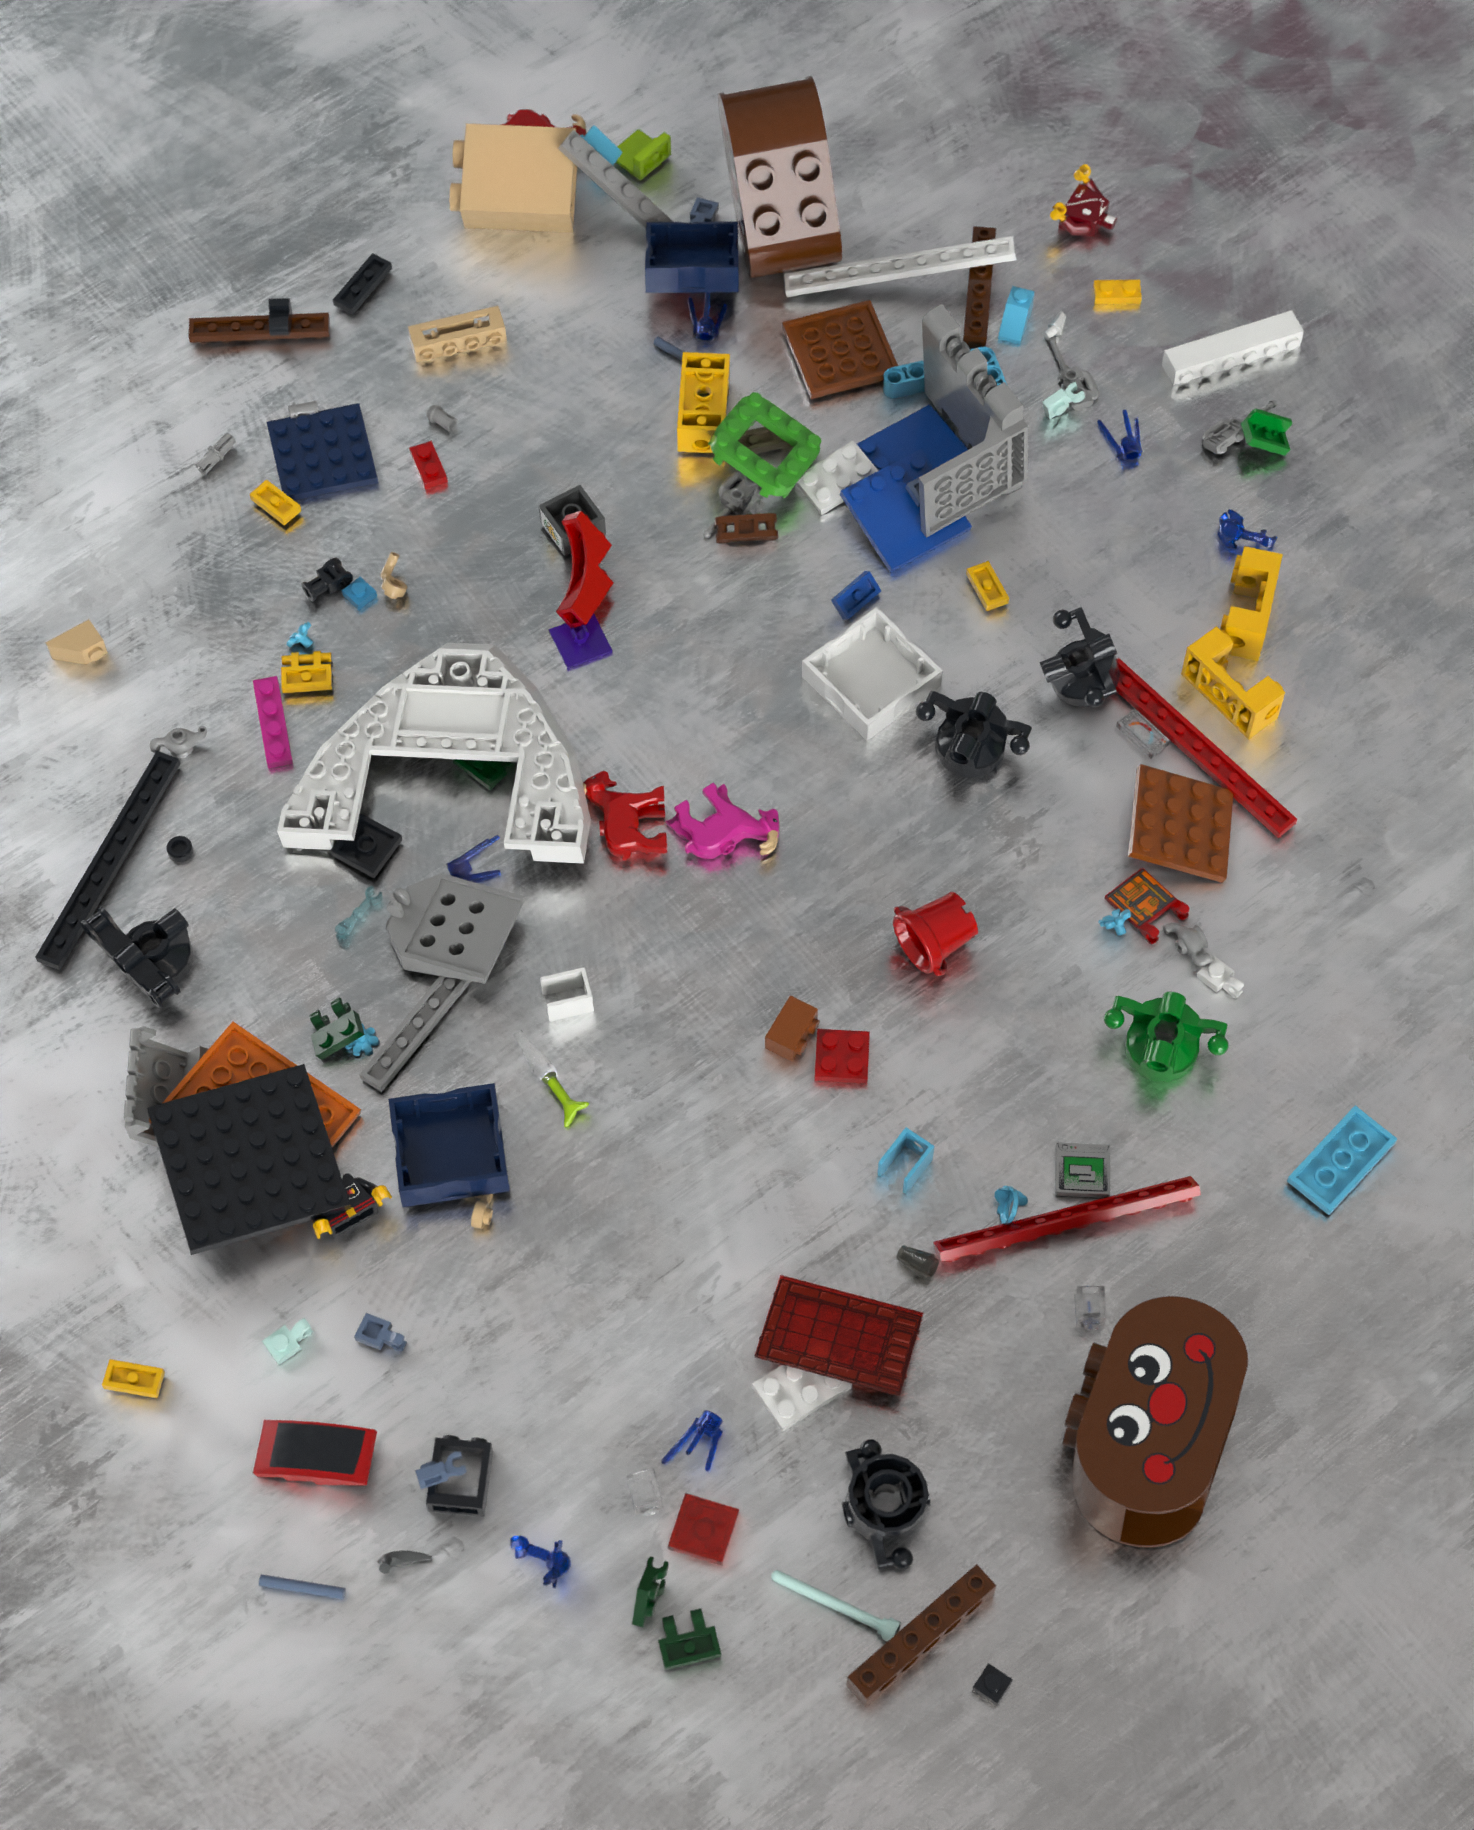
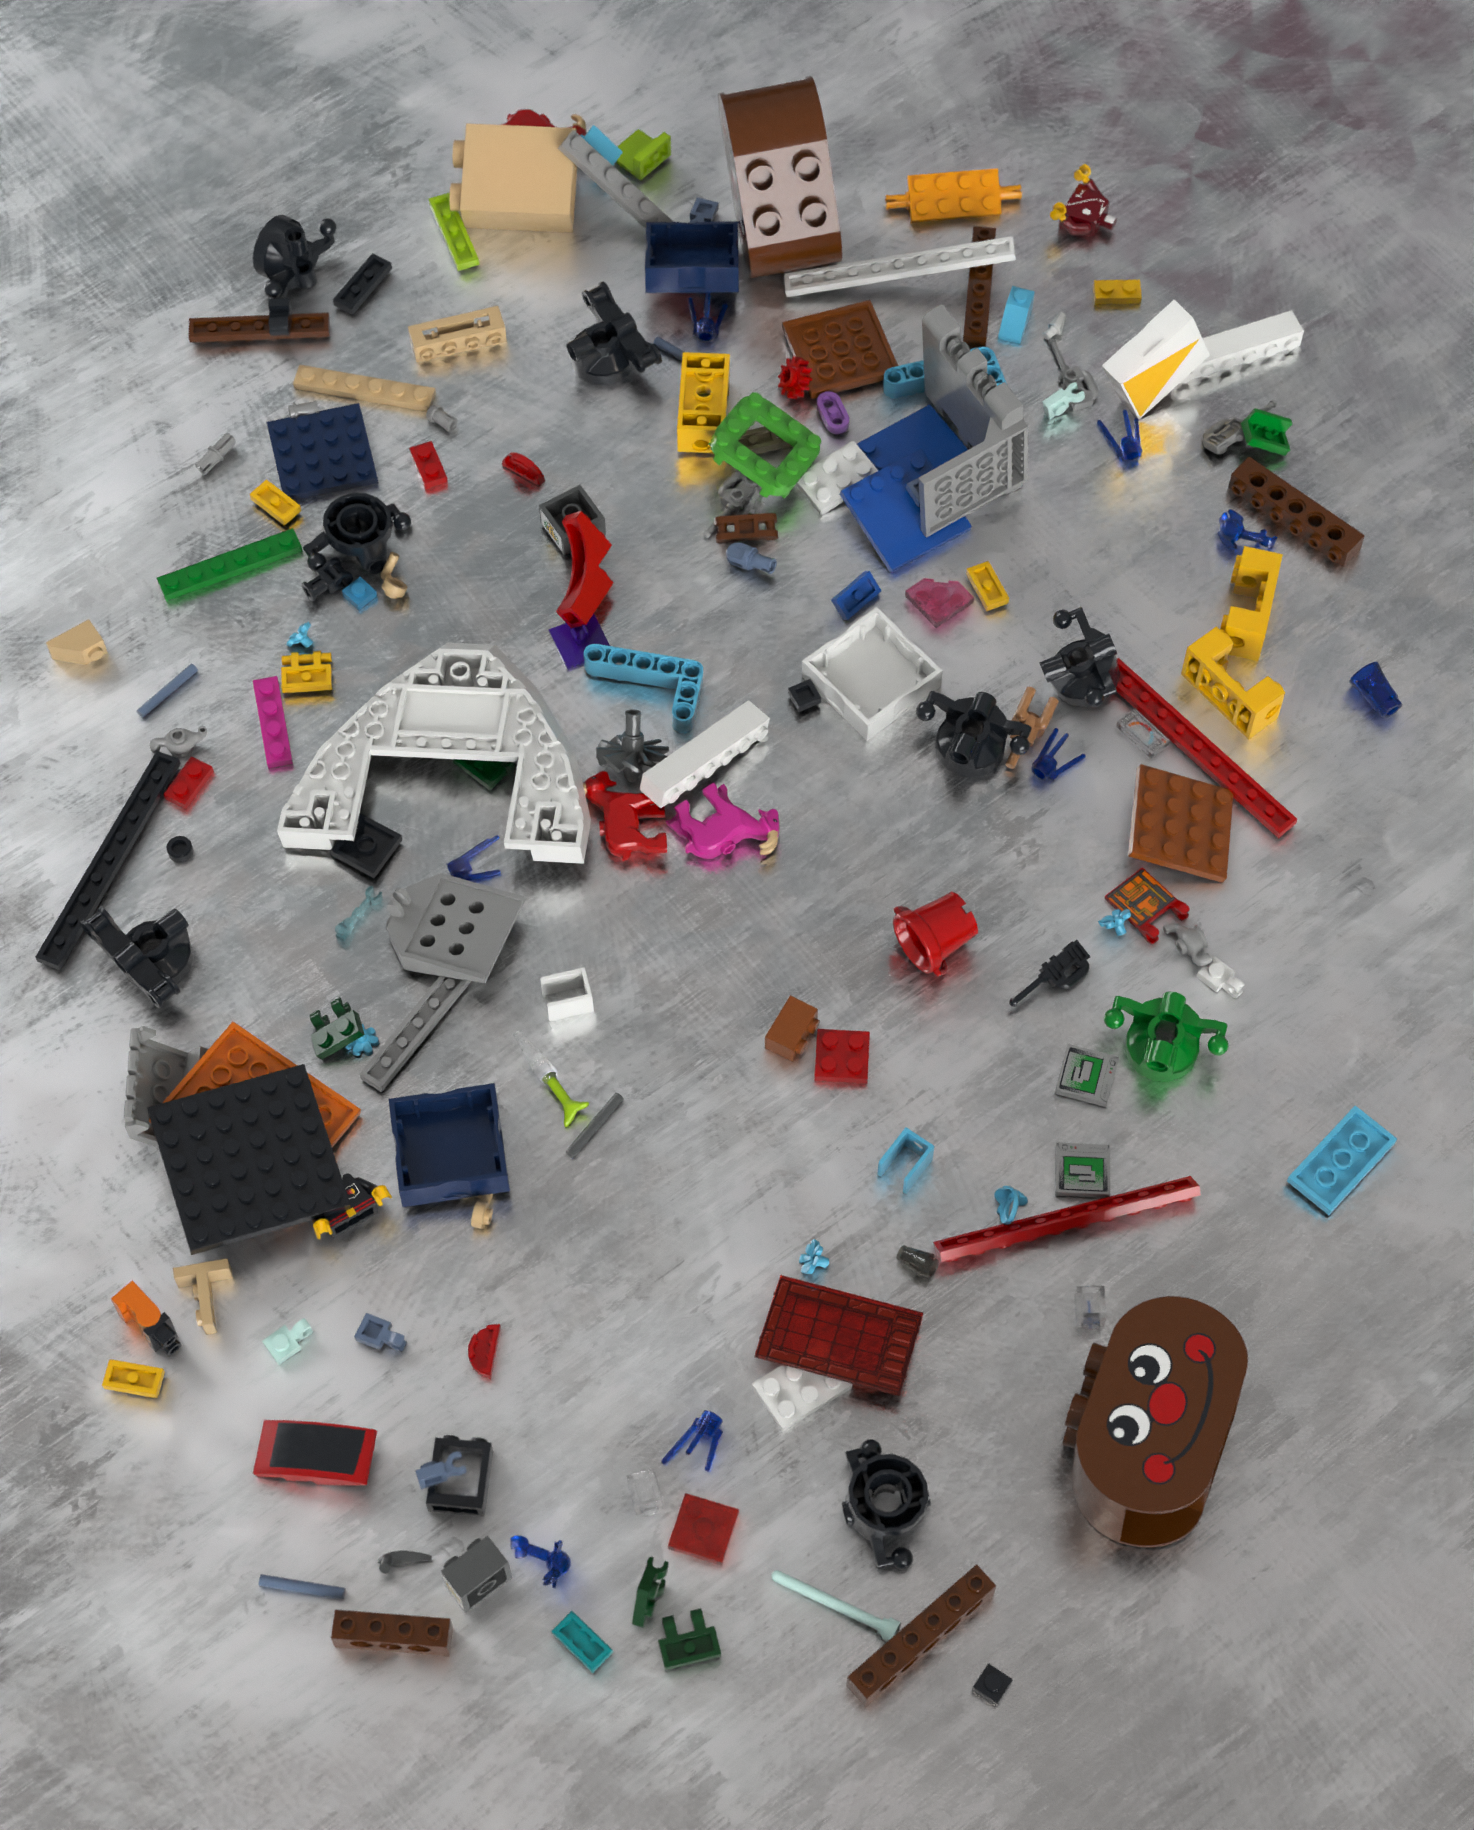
(156, 1327): none -> hips
(167, 690): none -> sand blue bar
(188, 782): none -> red plate
(201, 1276): none -> tan bracket
(229, 564): none -> green plate
(287, 256): none -> black piece
(344, 522): none -> black piece
(364, 388): none -> tan plate
(392, 1632): none -> reddish brown brick
(454, 233): none -> lime plate
(476, 1573): none -> dark grey brick
(483, 1349): none -> red tile
(524, 467): none -> red tile
(582, 1641): none -> teal plate
(594, 1125): none -> dark grey bar
(612, 346): none -> black piece
(629, 750): none -> dark grey piece
(653, 675): none -> medium azure beam
(704, 754): none -> white brick
(749, 558): none -> sand blue arm
(795, 377): none -> red gear
(804, 695): none -> black plate
(813, 1258): none -> medium azure plant
(833, 415): none -> medium lavender plate
(939, 600): none -> clear pink plate
(953, 195): none -> light orange plate
(1037, 723): none -> medium nougat plant
(1045, 765): none -> clear blue plant
(1055, 968): none -> black piece
(1086, 1075): none -> tile
(1156, 359): none -> white tile
(1296, 511): none -> reddish brown brick
(1376, 689): none -> clear blue plant

